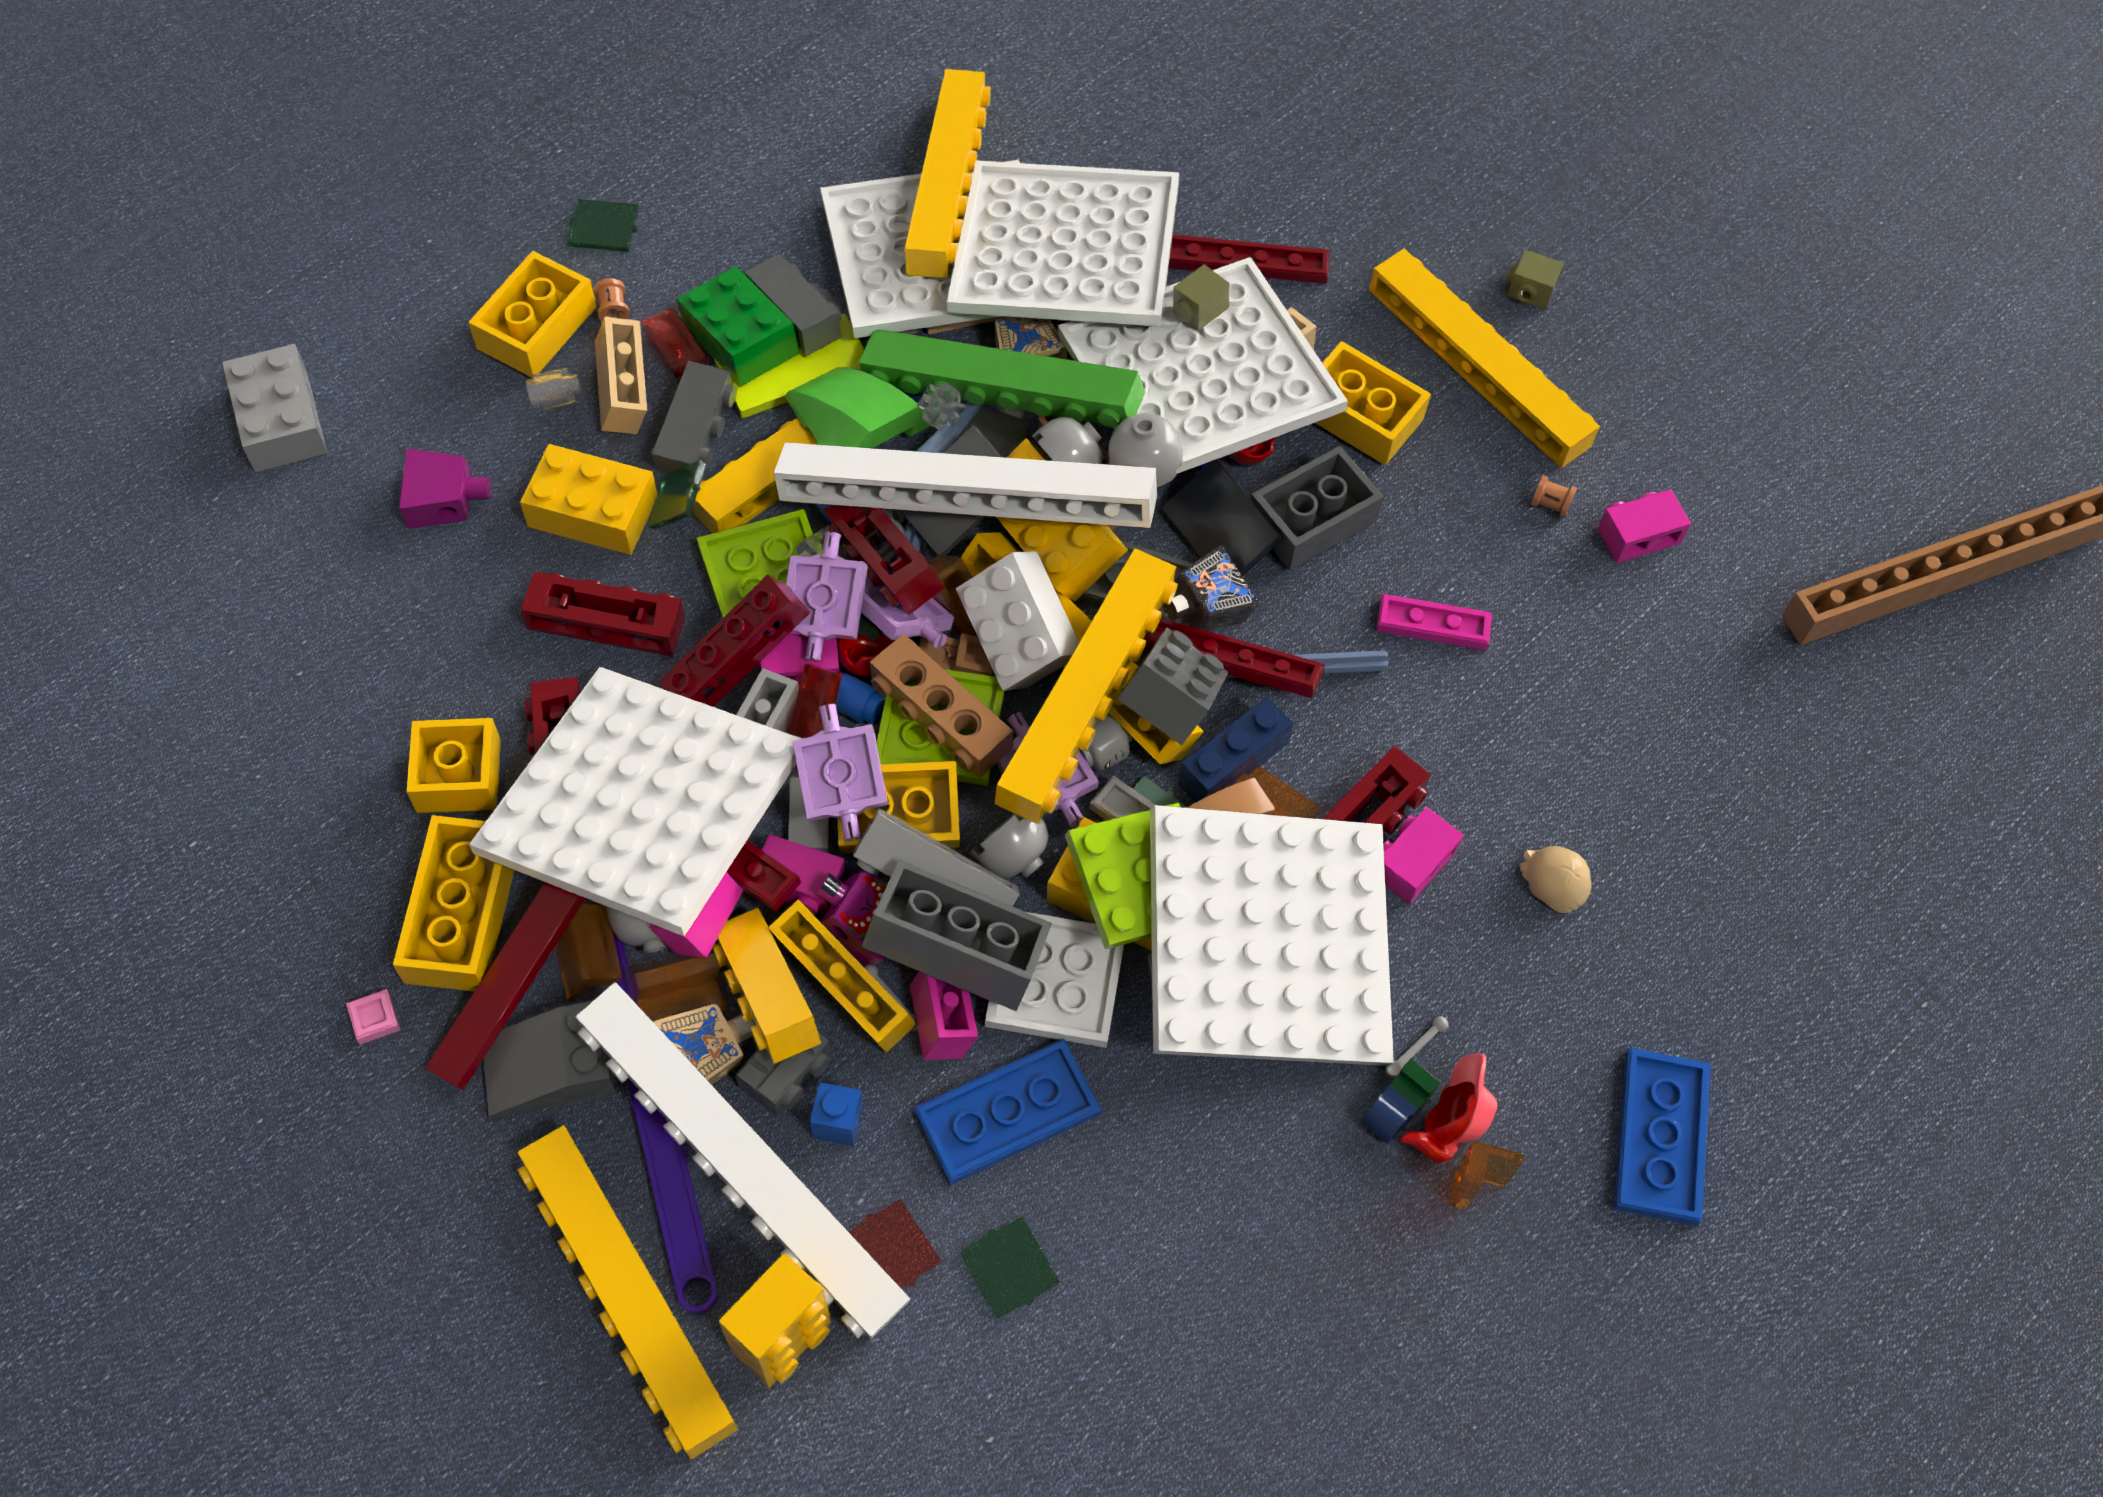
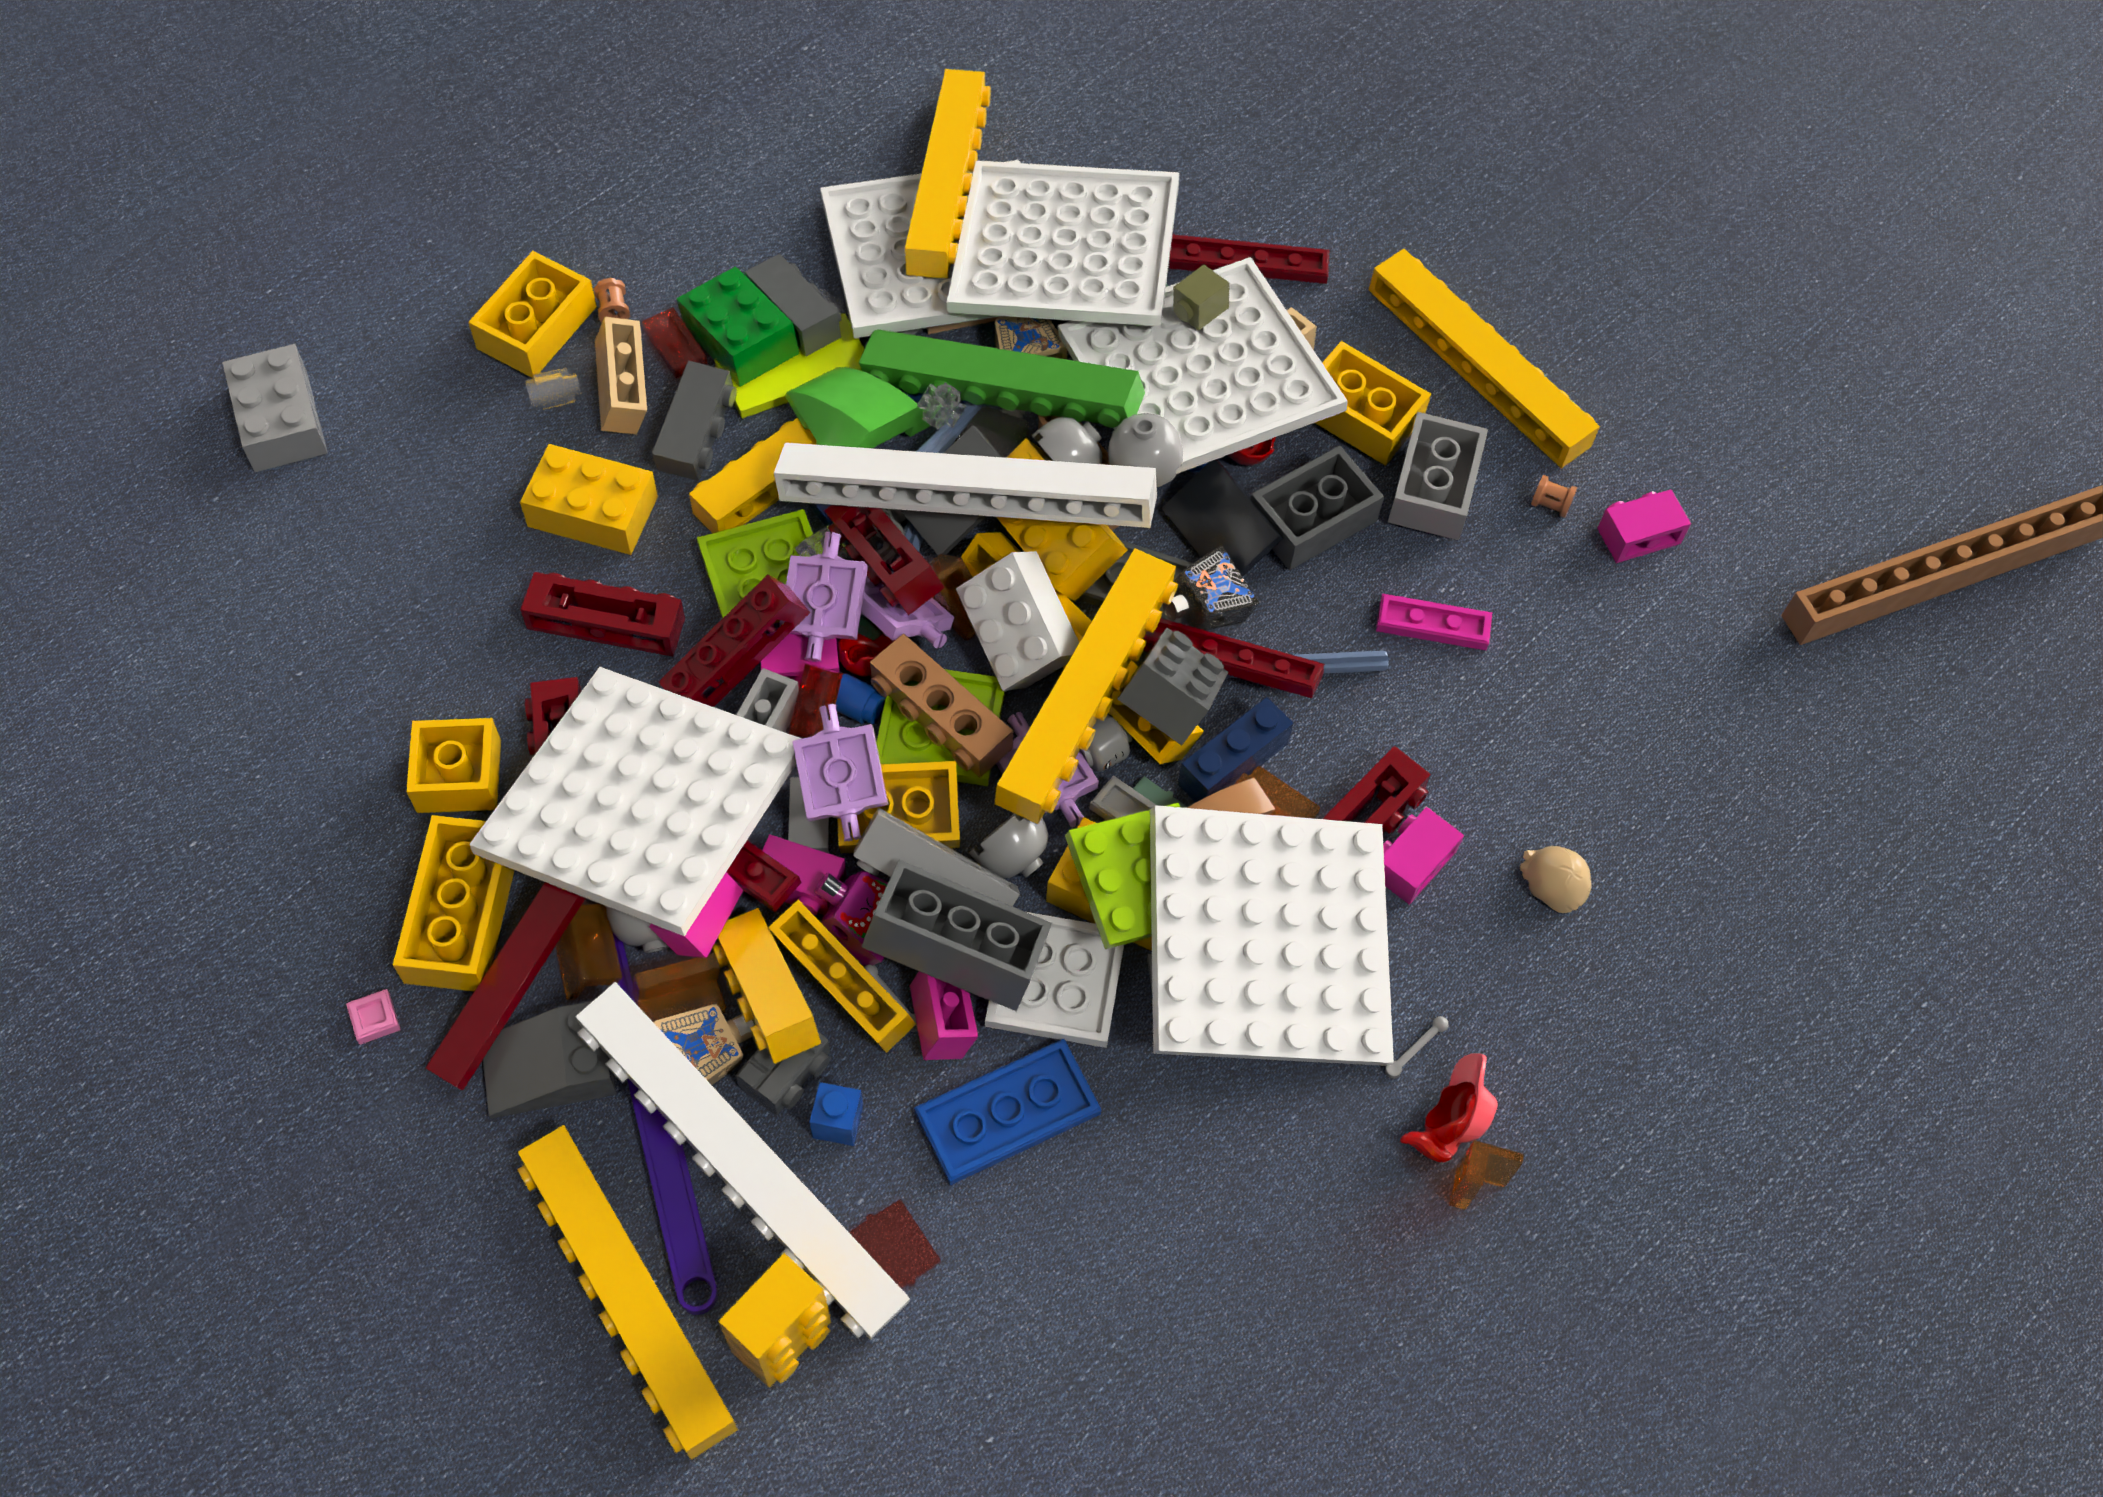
(438, 489): magenta torso -> none
(603, 225): clear green piece -> none
(677, 495): clear green piece -> none
(959, 655): medium nougat slope -> none
(1010, 1267): clear green piece -> none
(1400, 1101): leg -> none
(1438, 476): none -> light grey brick
(1534, 278): olive brick -> none
(1662, 1137): blue tile -> none

